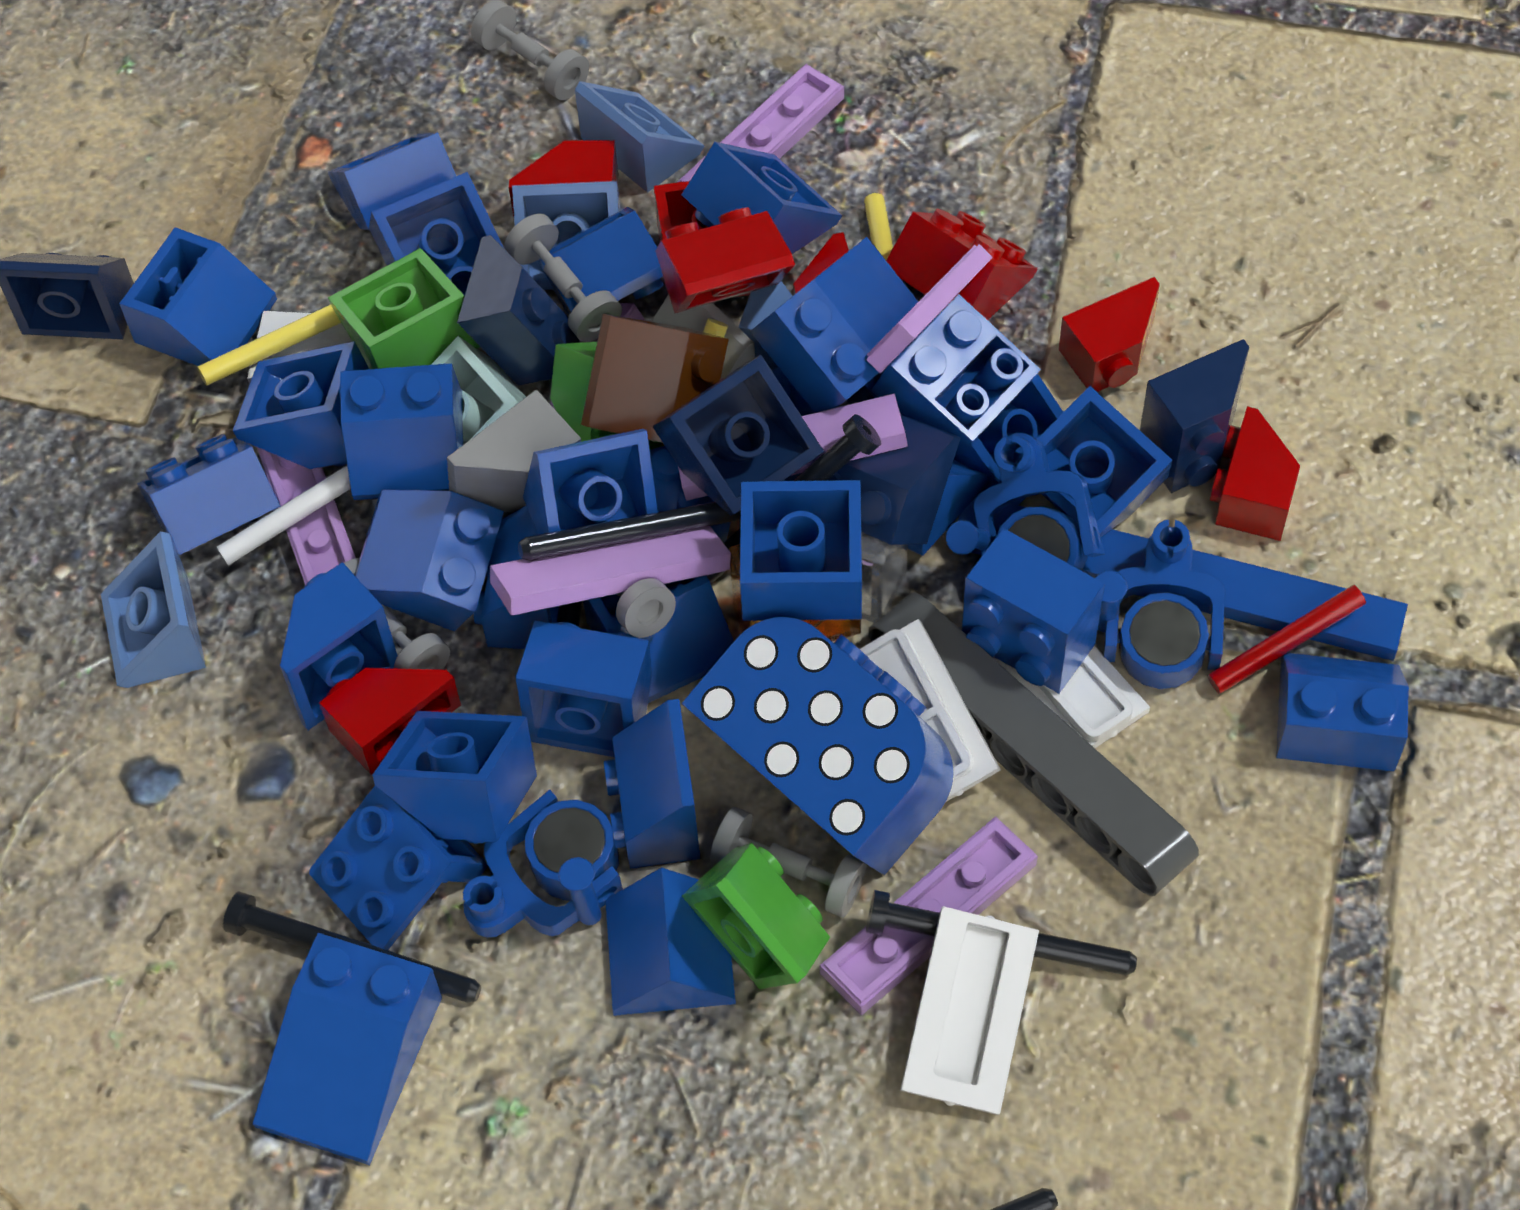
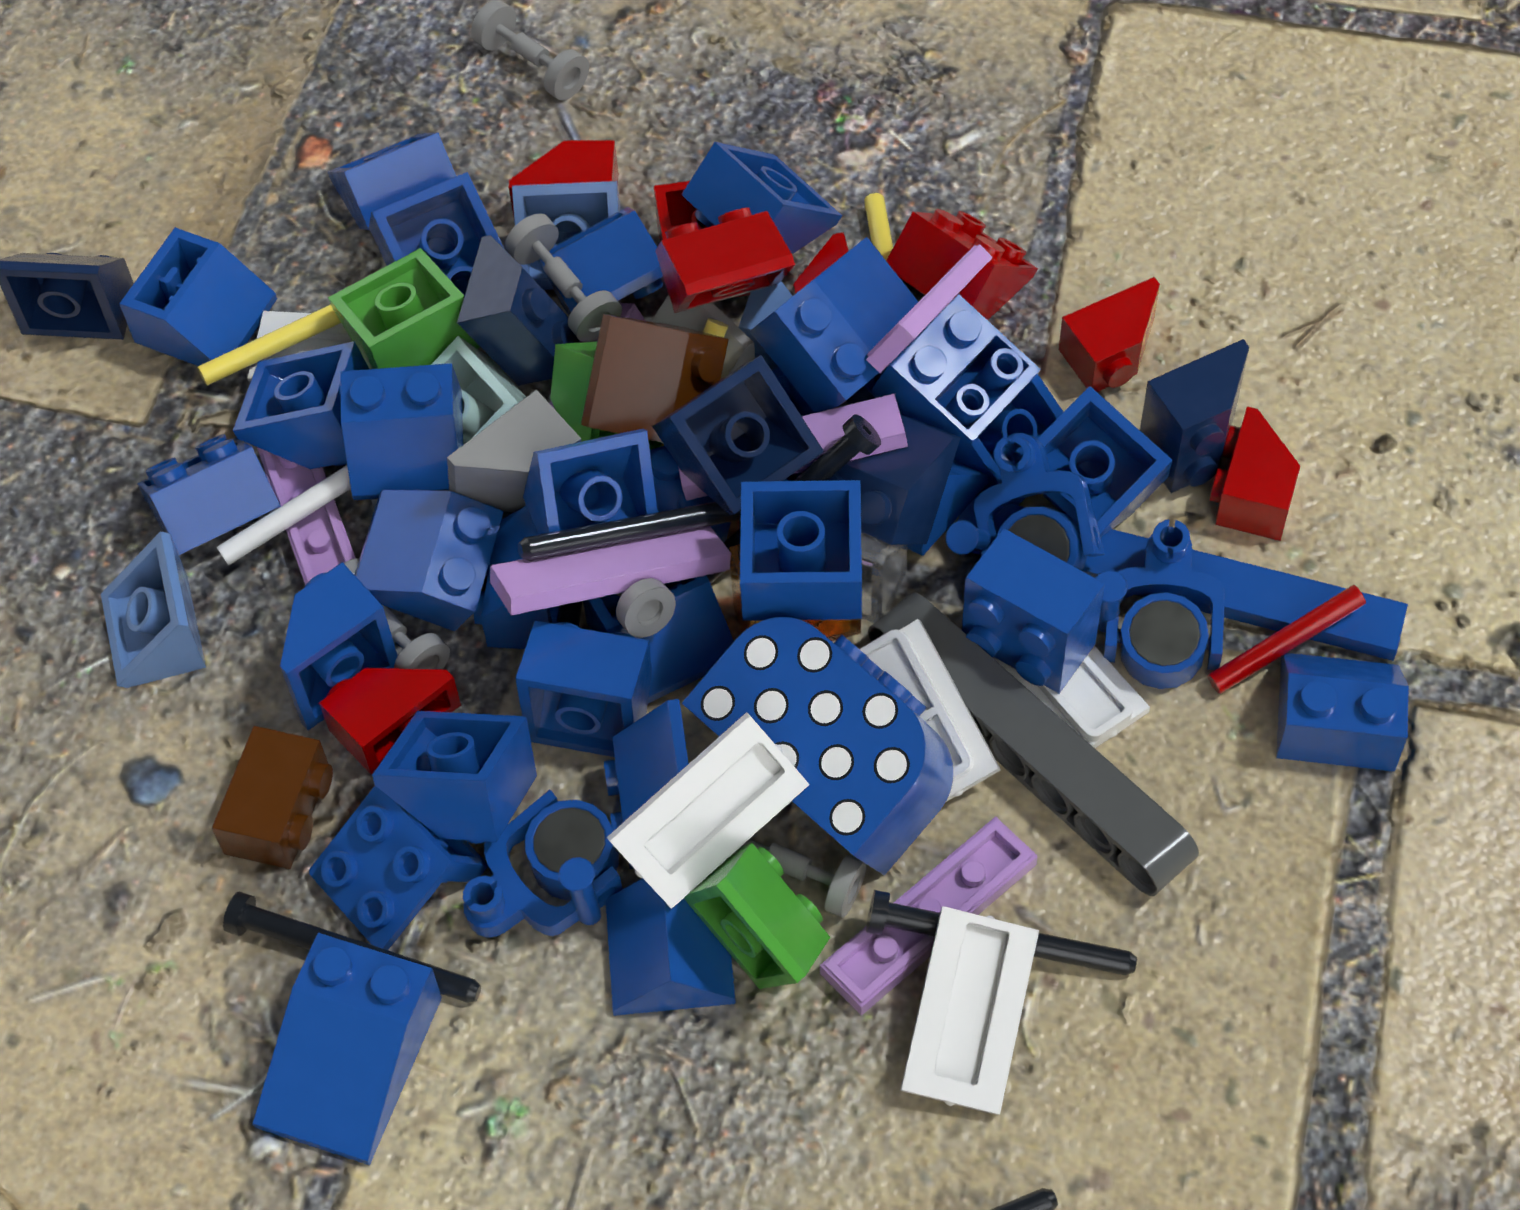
(273, 797): none -> reddish brown brick
(646, 140): medium blue slope -> none
(708, 810): none -> white piece
(785, 115): lavender tile -> none

